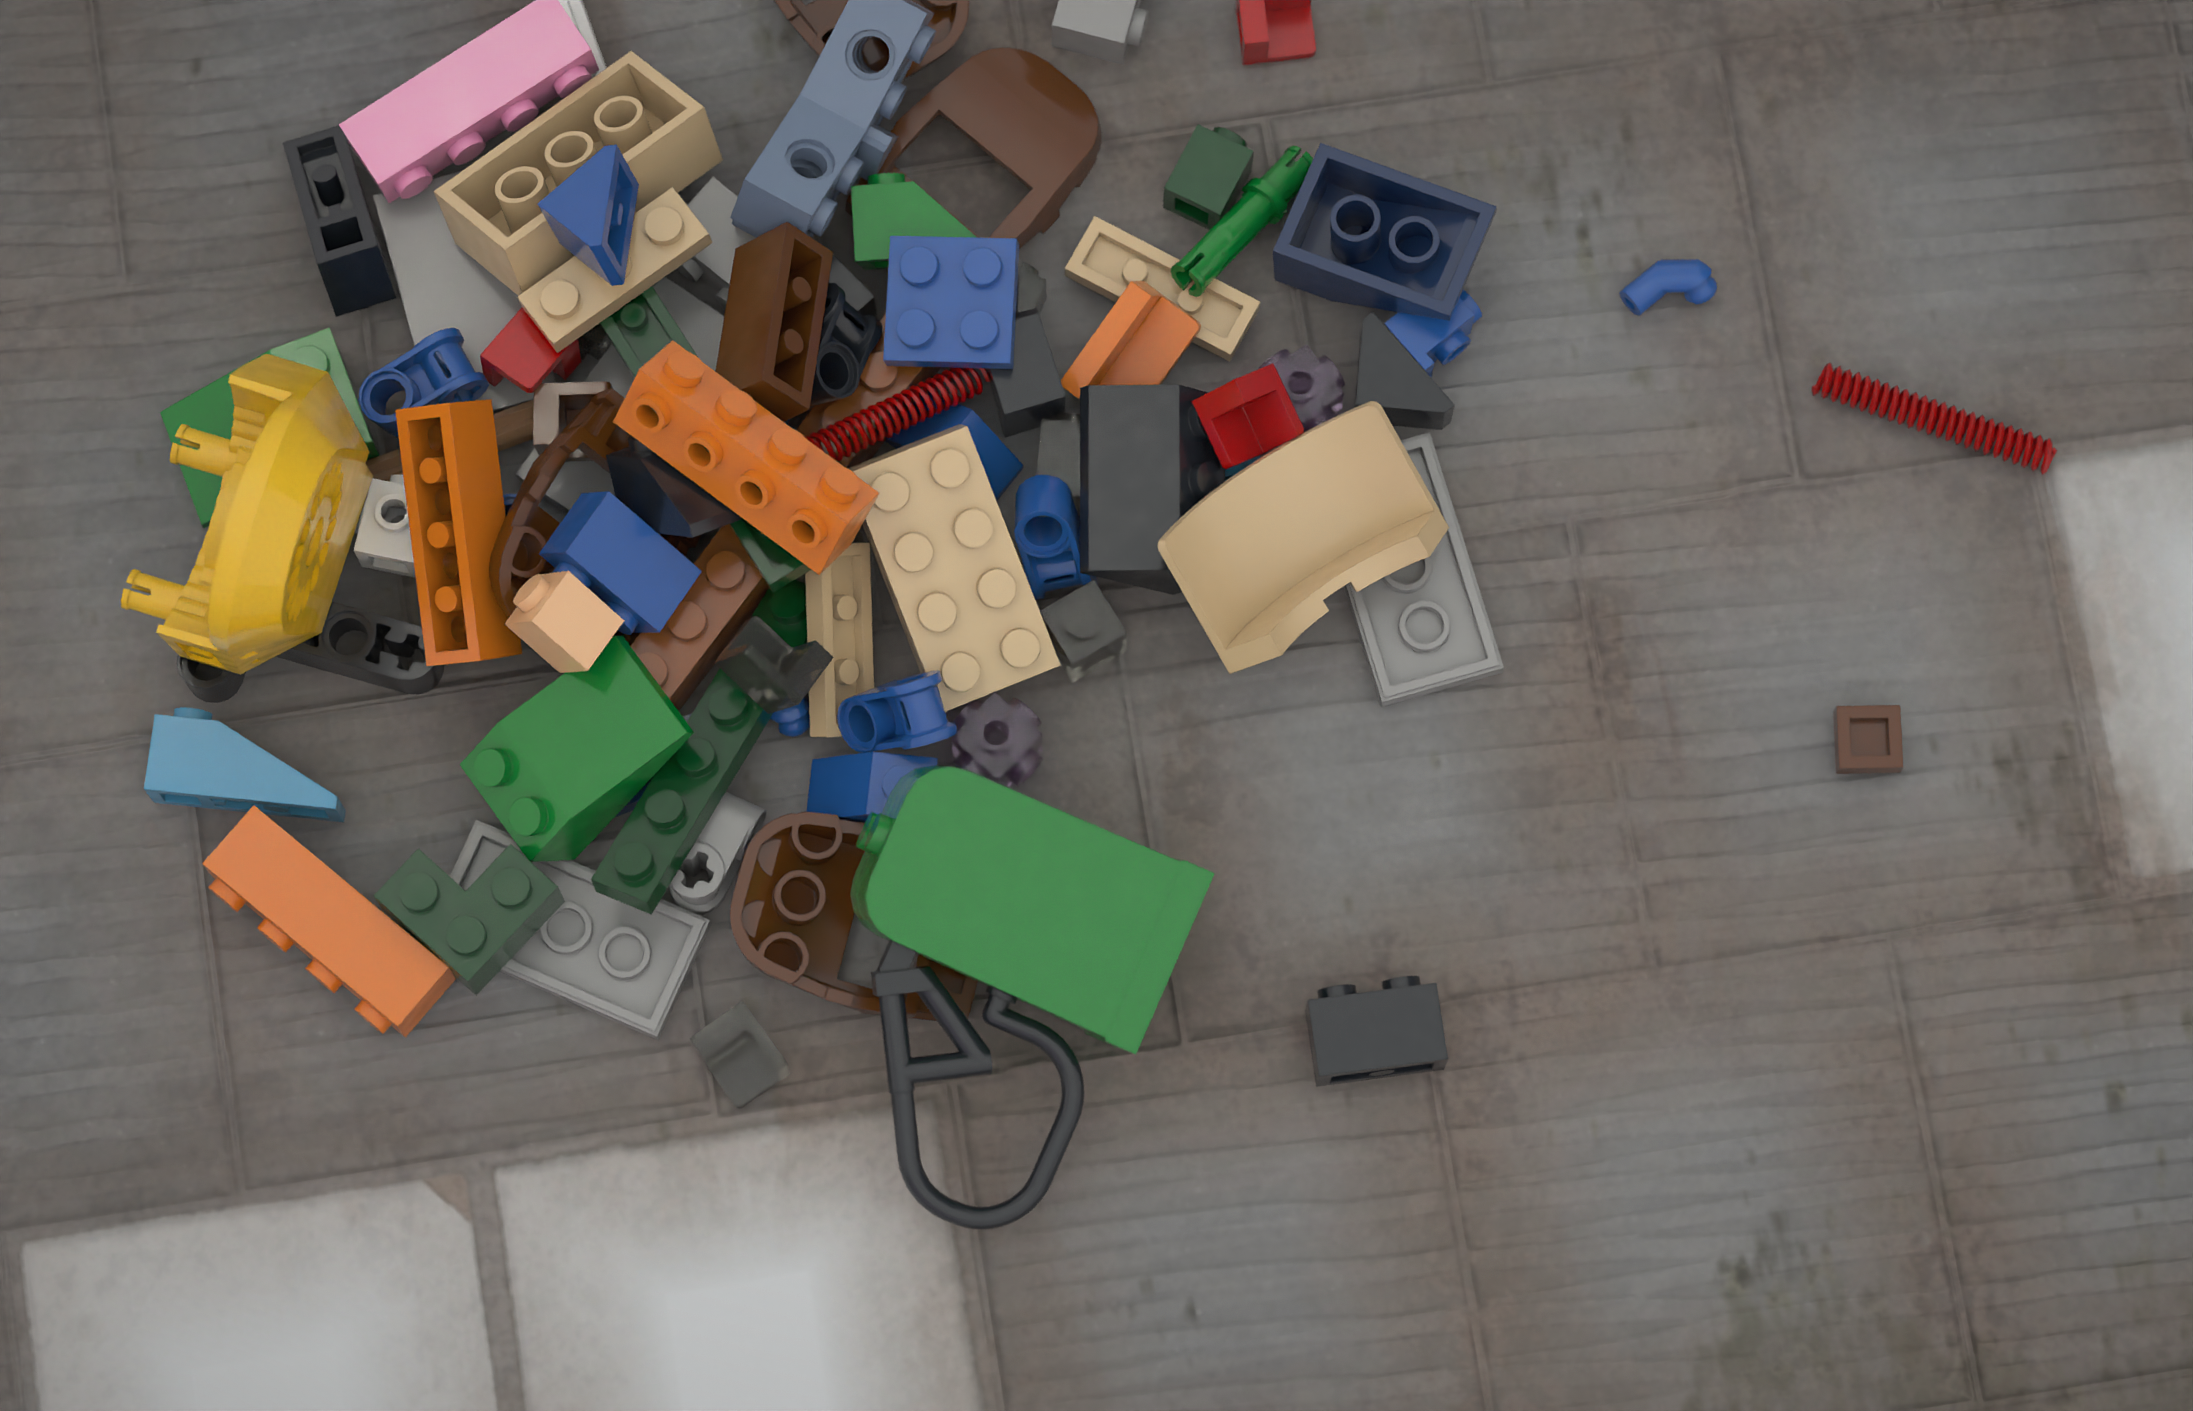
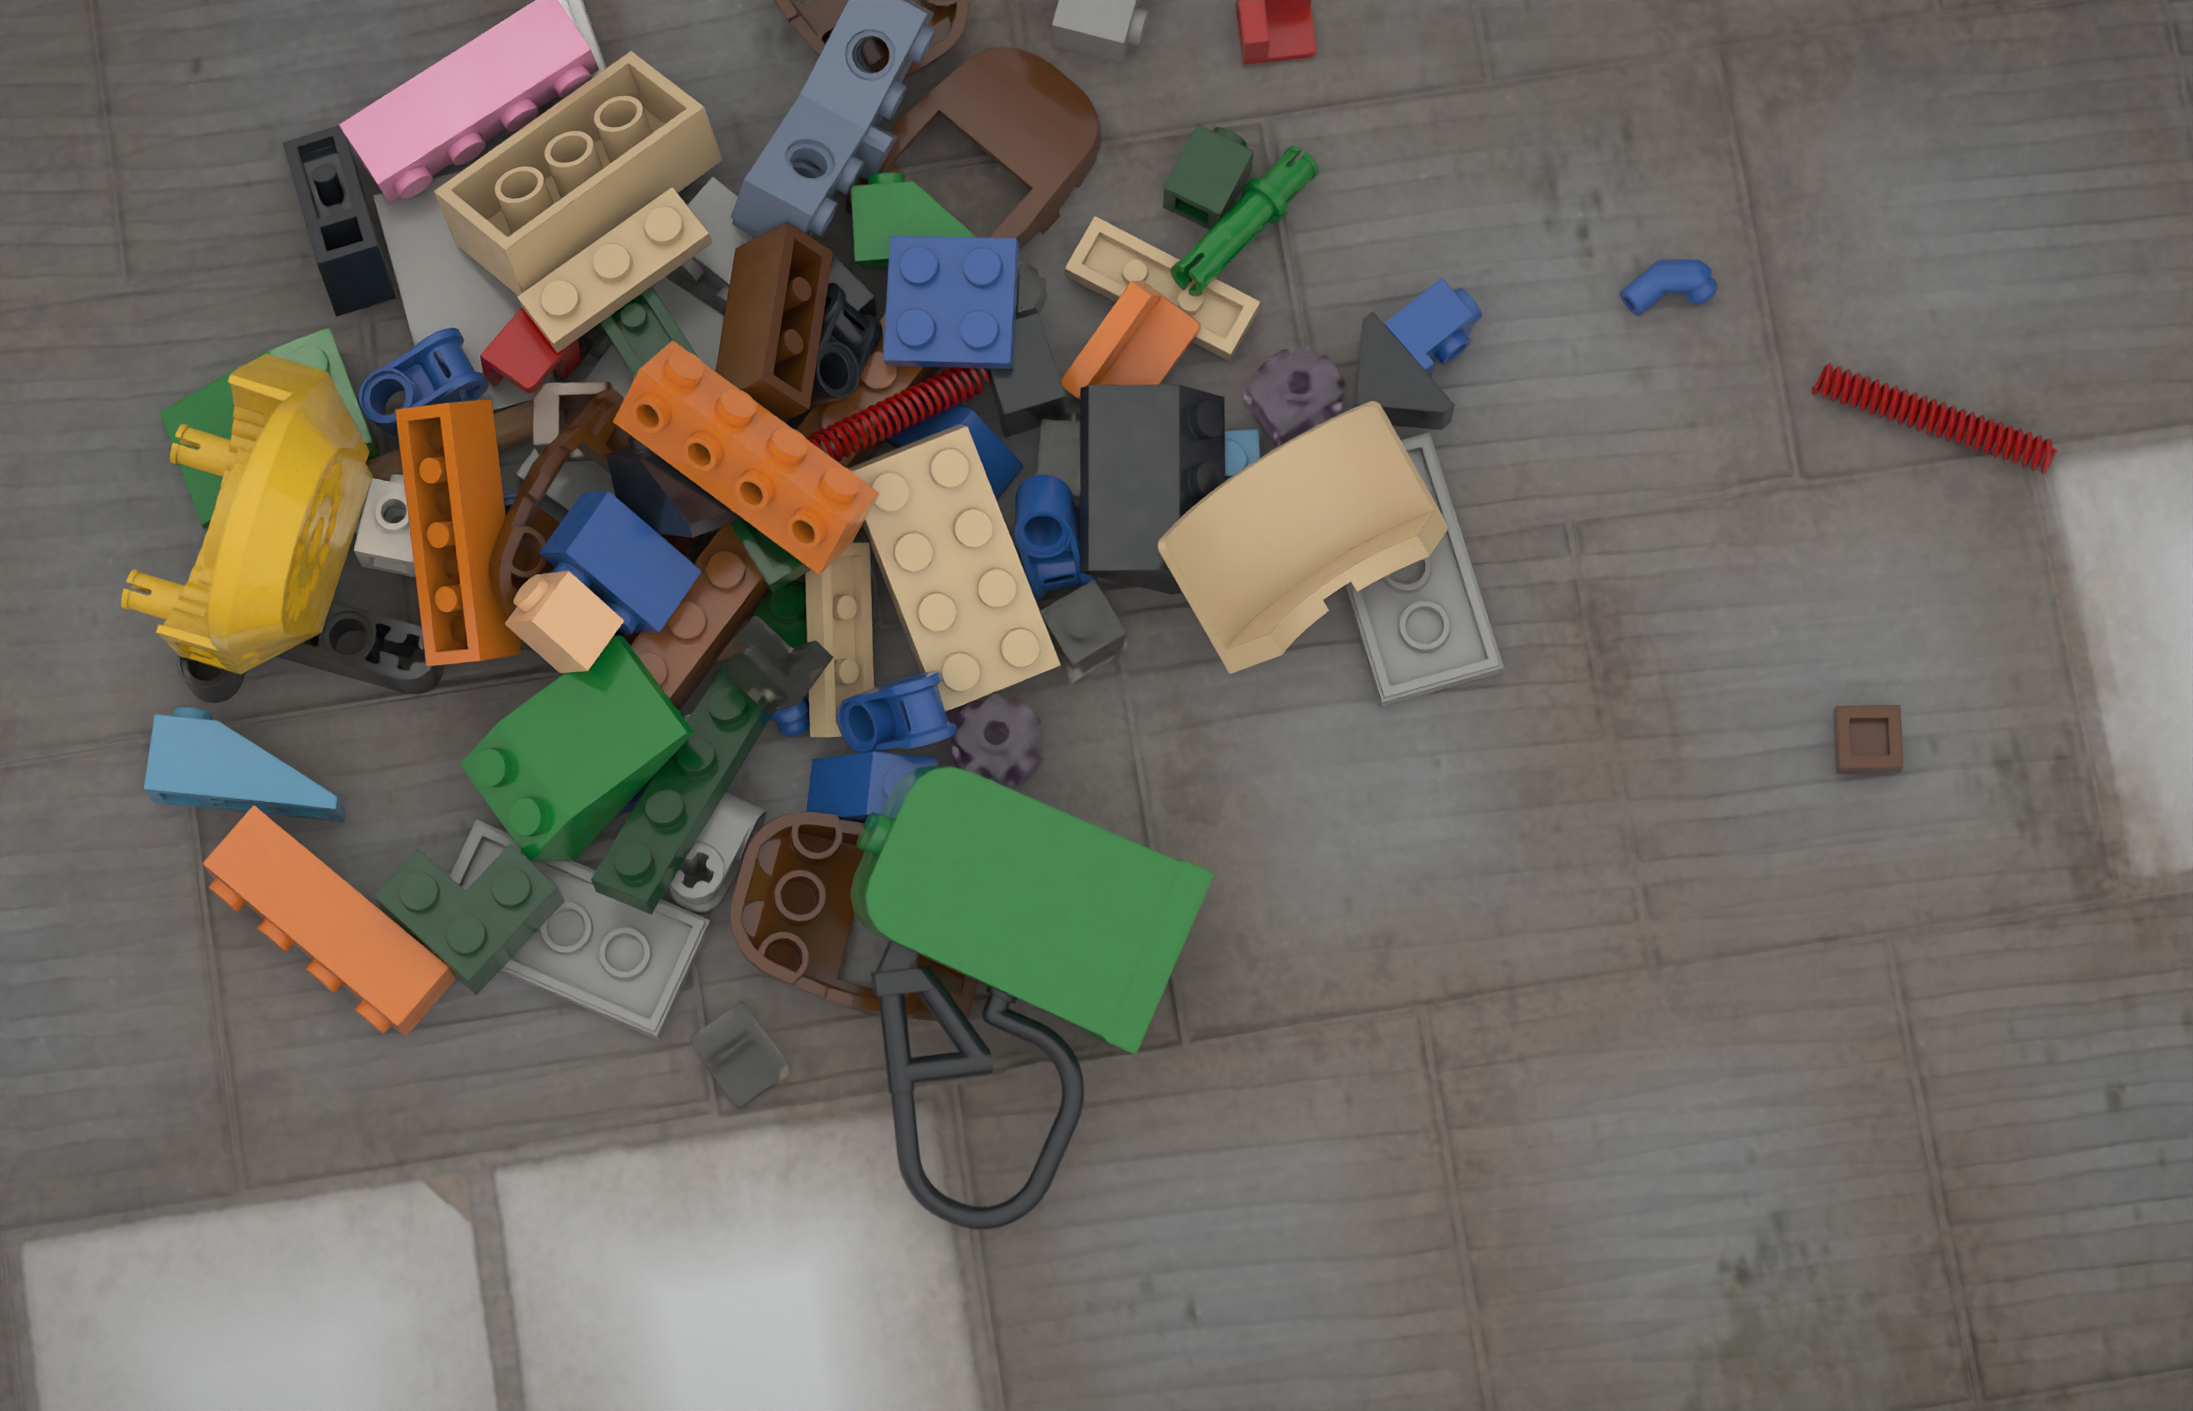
(596, 213): blue slope -> none
(1248, 416): red panel -> none
(1376, 1031): black brick -> none
(1379, 237): dark blue slope -> none

